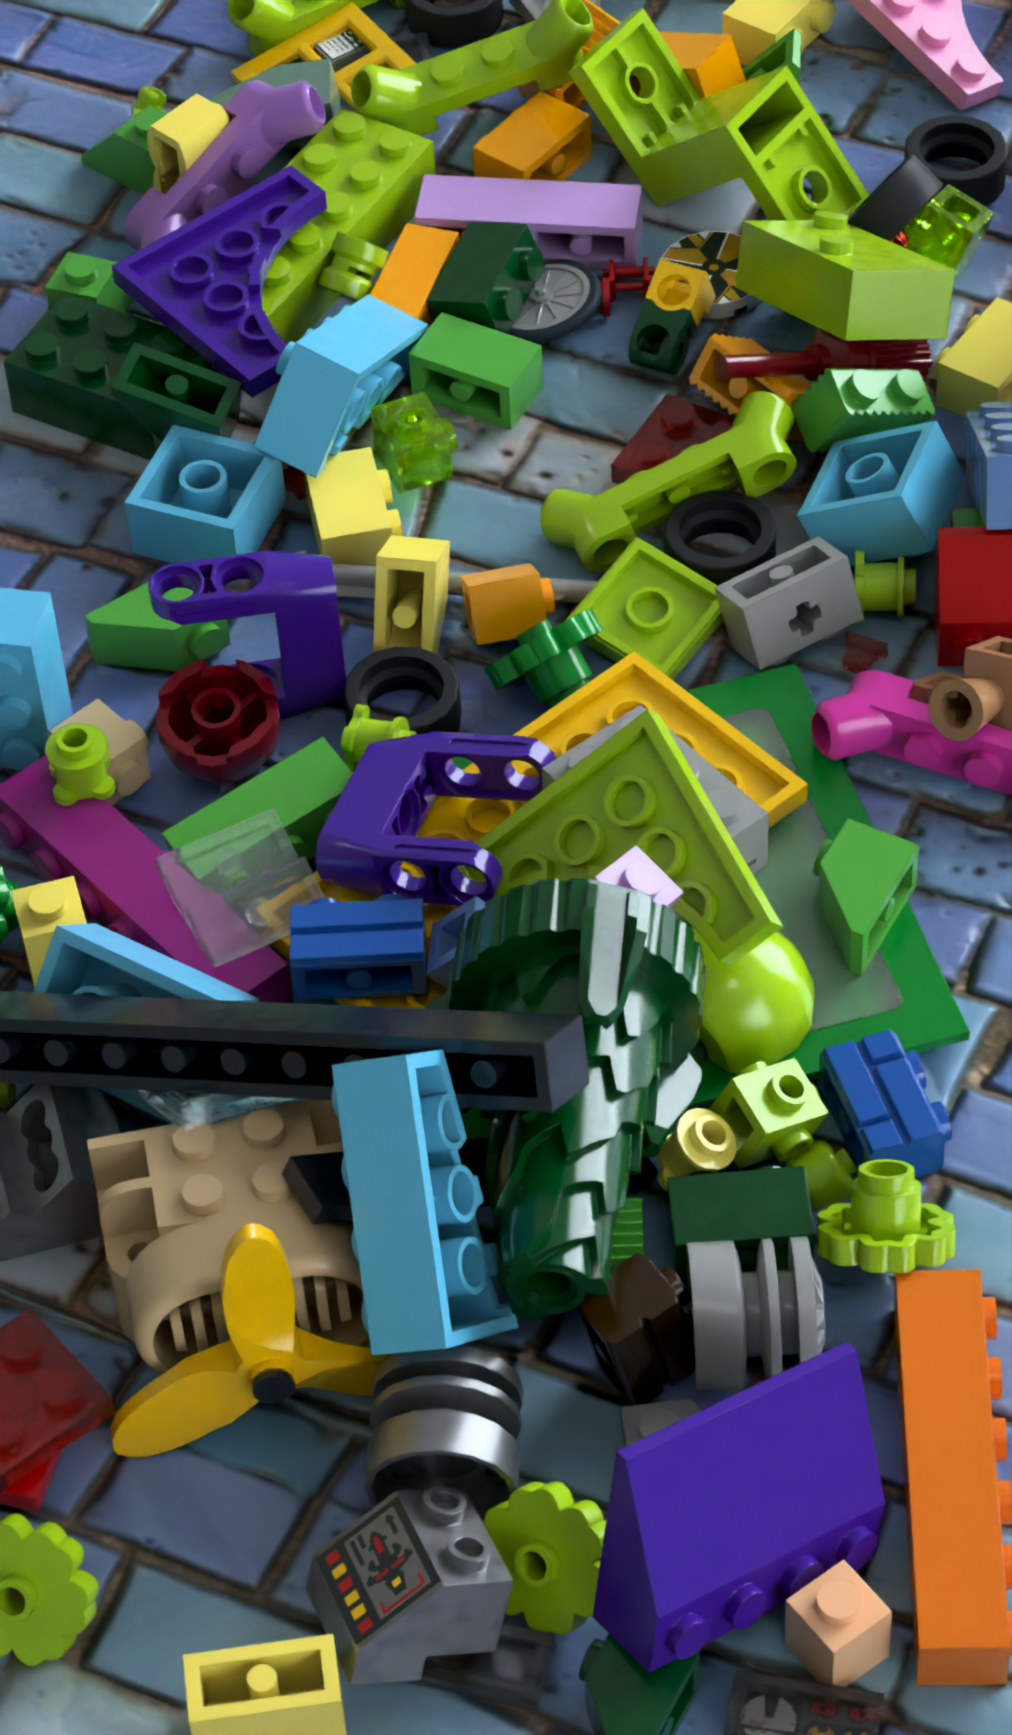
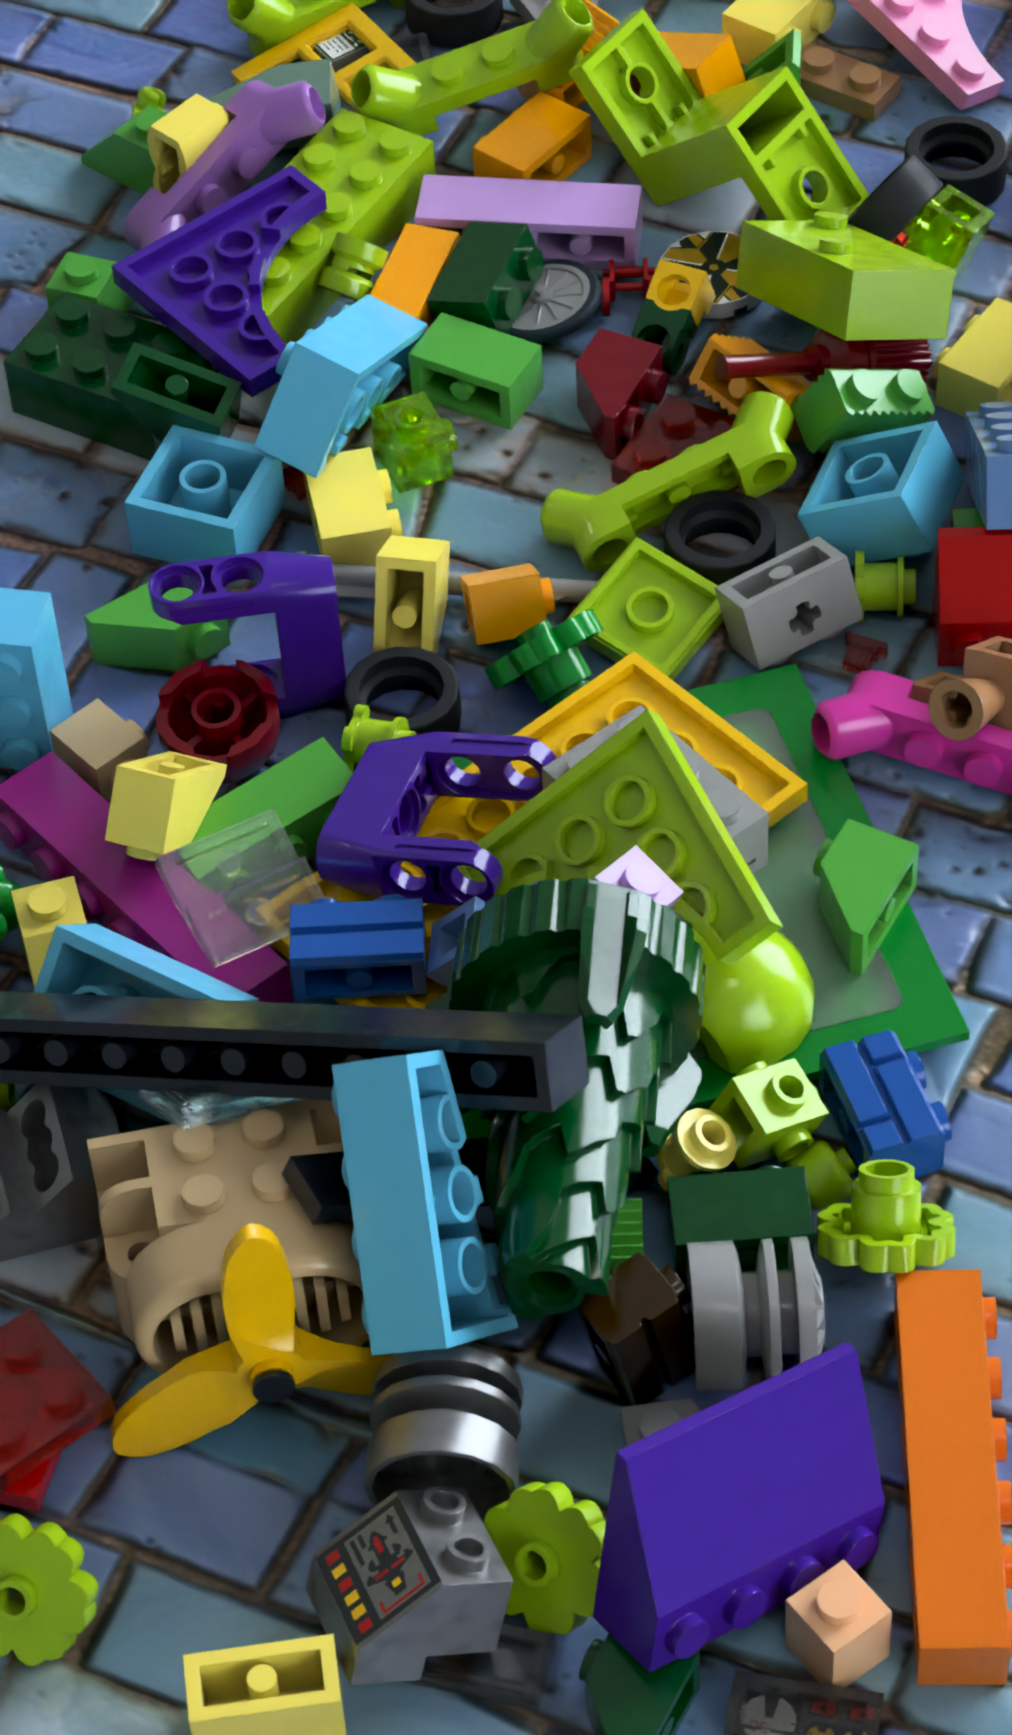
(79, 763): lime brick -> none
(161, 802): none -> light yellow slope
(617, 386): none -> dark red slope
(847, 82): none -> medium nougat plate

